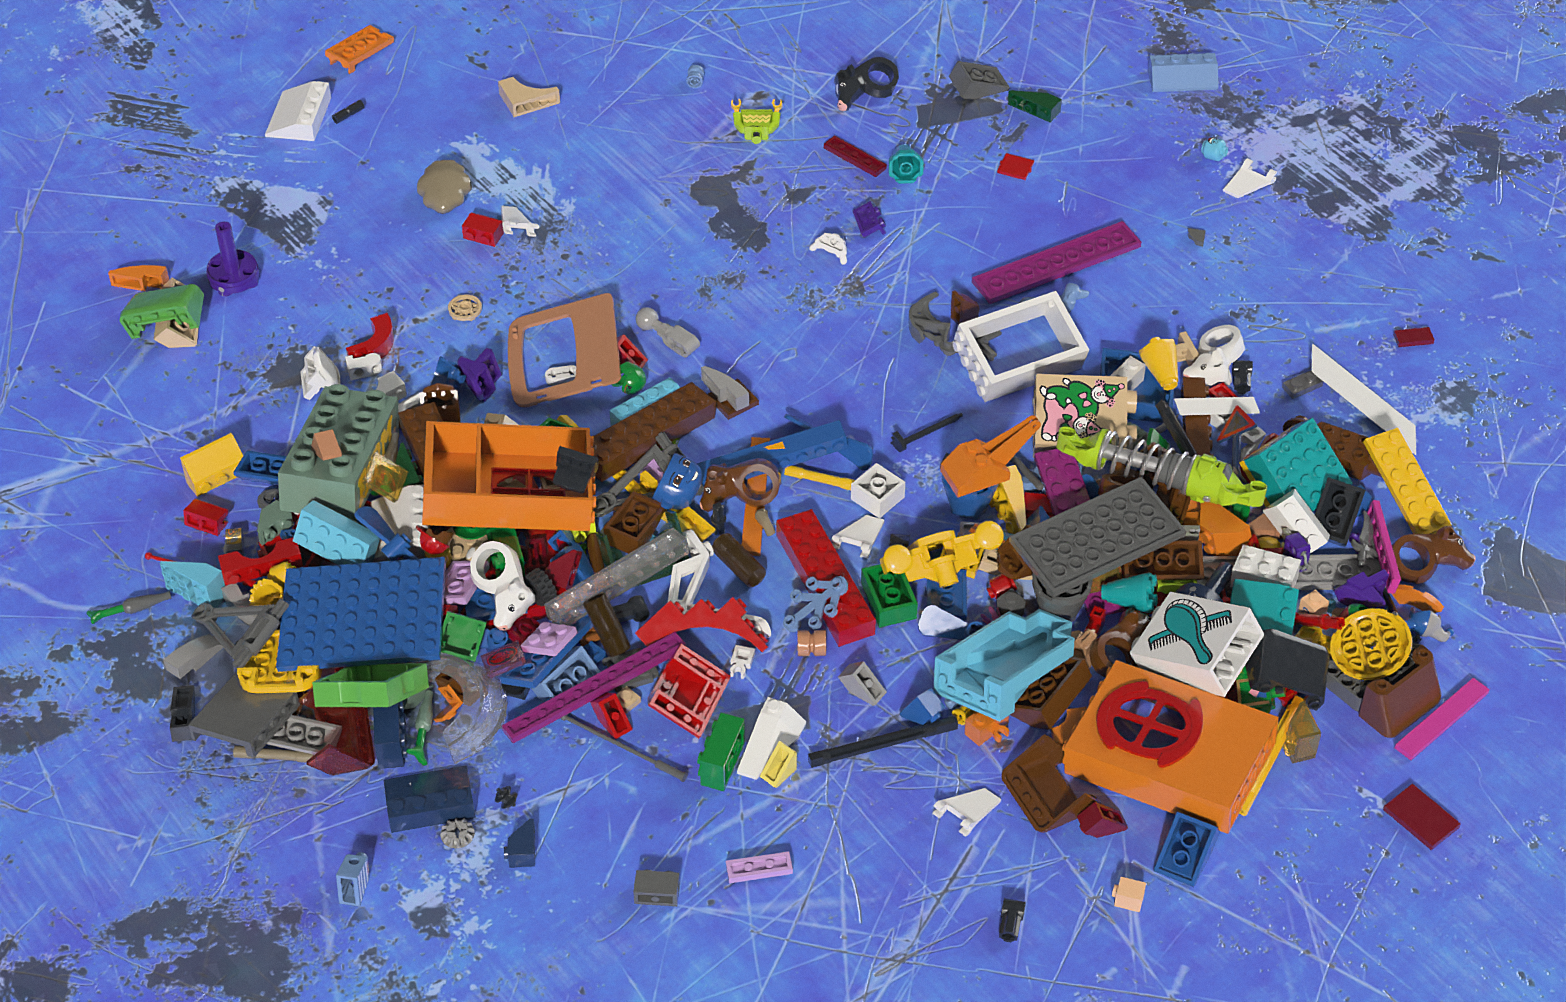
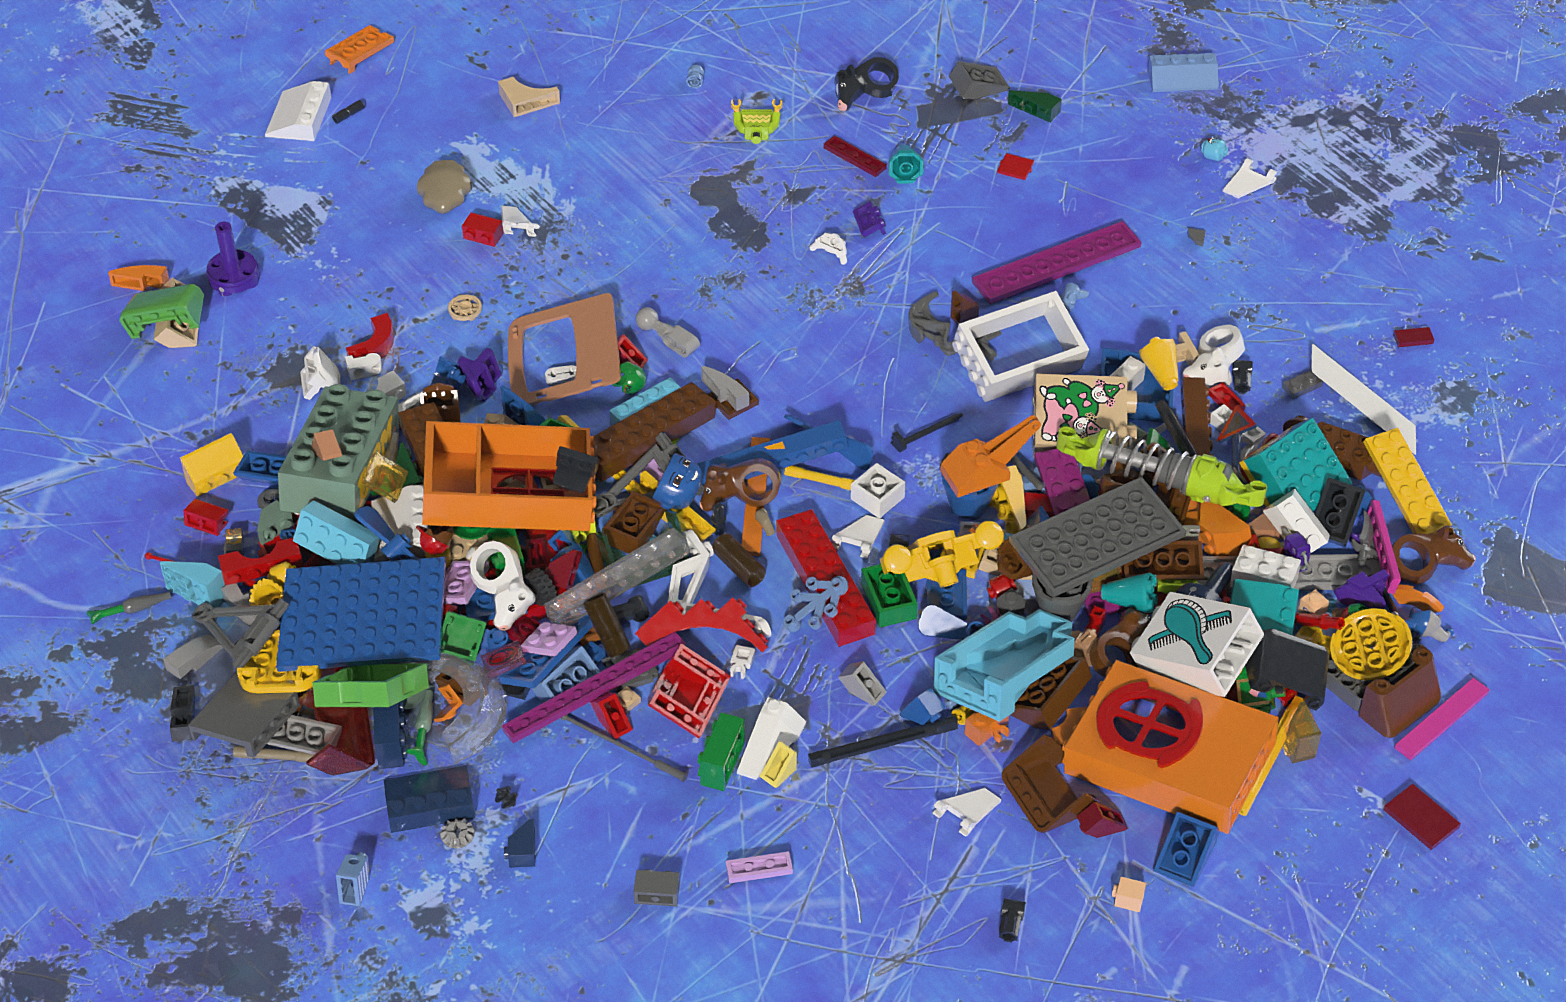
(518, 409): none -> blue slope
(811, 642): nougat wheel -> none
(1215, 406): white sticker -> none

